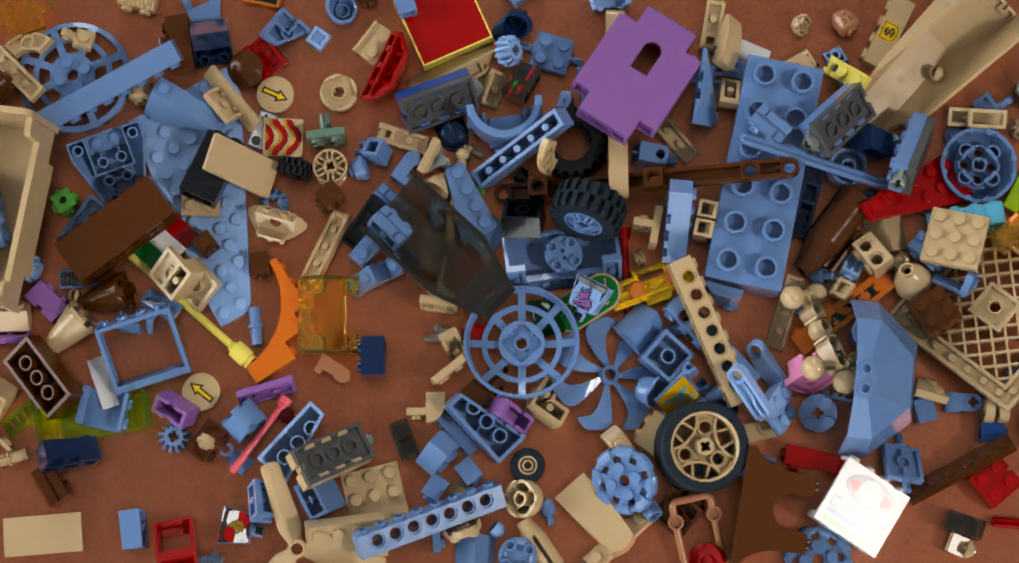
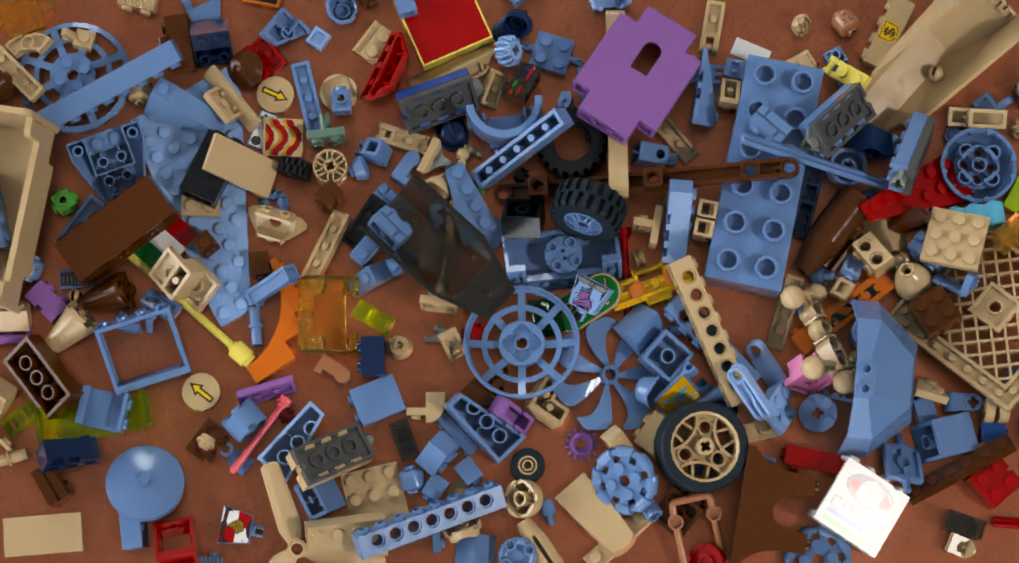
(102, 382): white sticker -> none
(145, 483): none -> medium blue dish
(168, 442): medium blue gear -> none
(175, 408): medium lavender brick -> none
(258, 502): medium blue hinge -> none
(272, 284): none -> medium blue container
(307, 94): none -> medium blue plate
(344, 107): none -> medium blue brick
(373, 317): none -> clear neon green slope
(376, 401): none -> medium blue brick
(405, 346): none -> tan cone
(411, 479): none -> medium blue head
(453, 367): tan plate -> none
(497, 529): light blue hinge -> none
(546, 157): tan tile -> none
(585, 436): none -> medium lavender gear
(724, 296): medium blue slope -> none
(727, 44): tan slope -> none
(910, 220): none -> reddish brown slope
(945, 437): none -> medium blue slope

